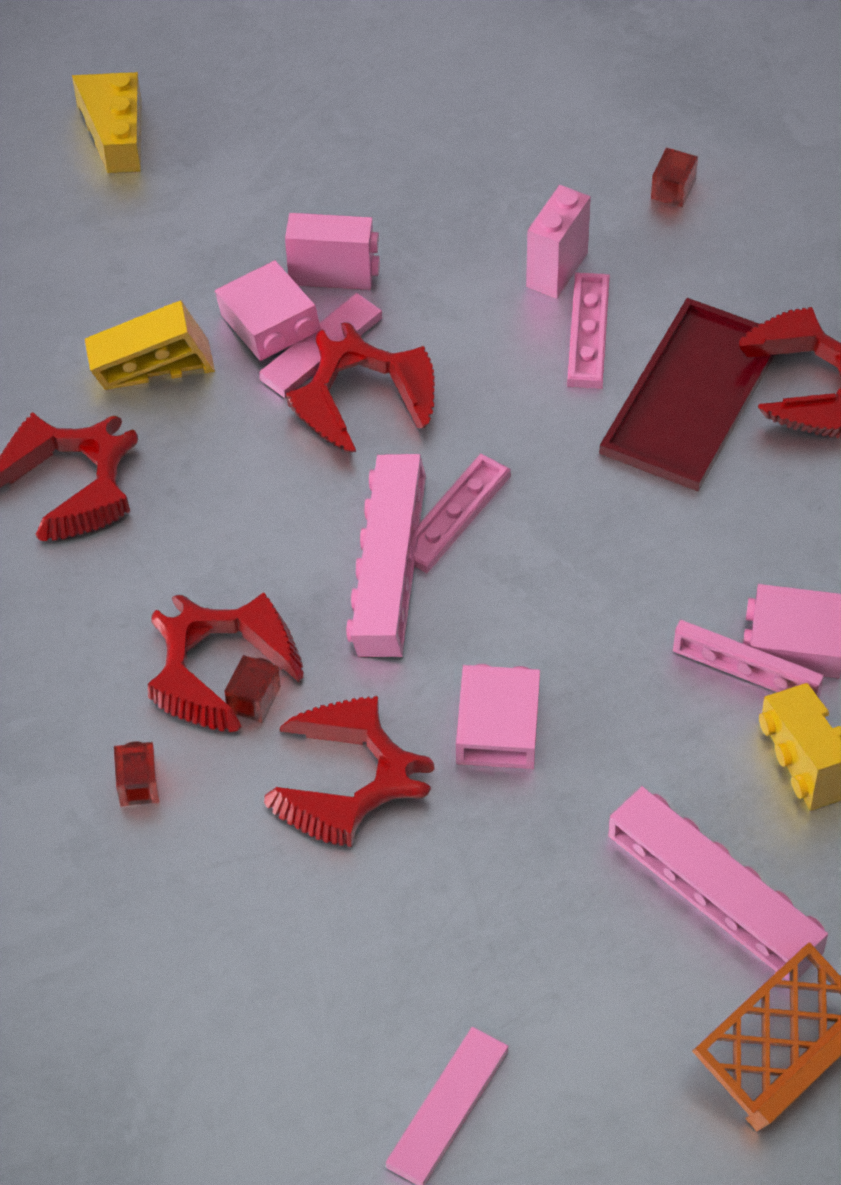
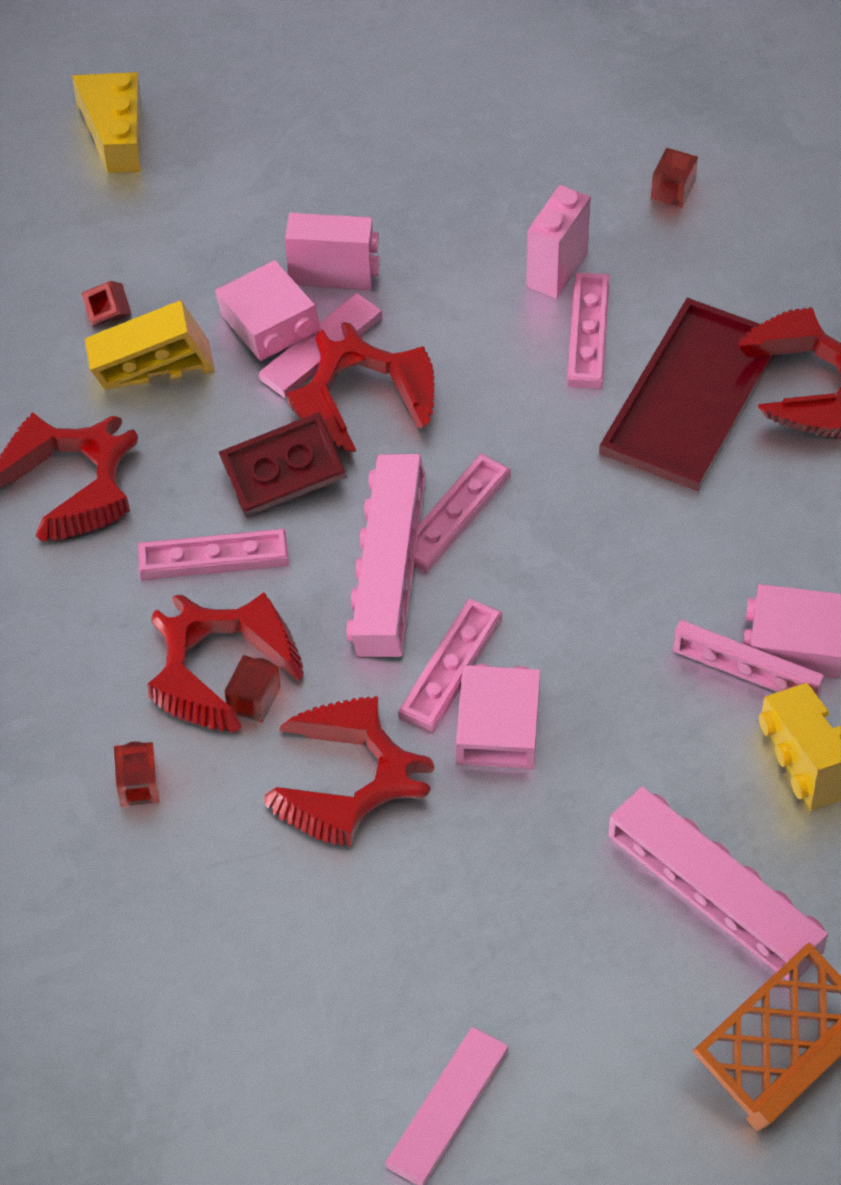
(106, 303): none -> red slope
(213, 554): none -> bright pink tile
(282, 464): none -> dark red tile
(443, 673): none -> bright pink tile

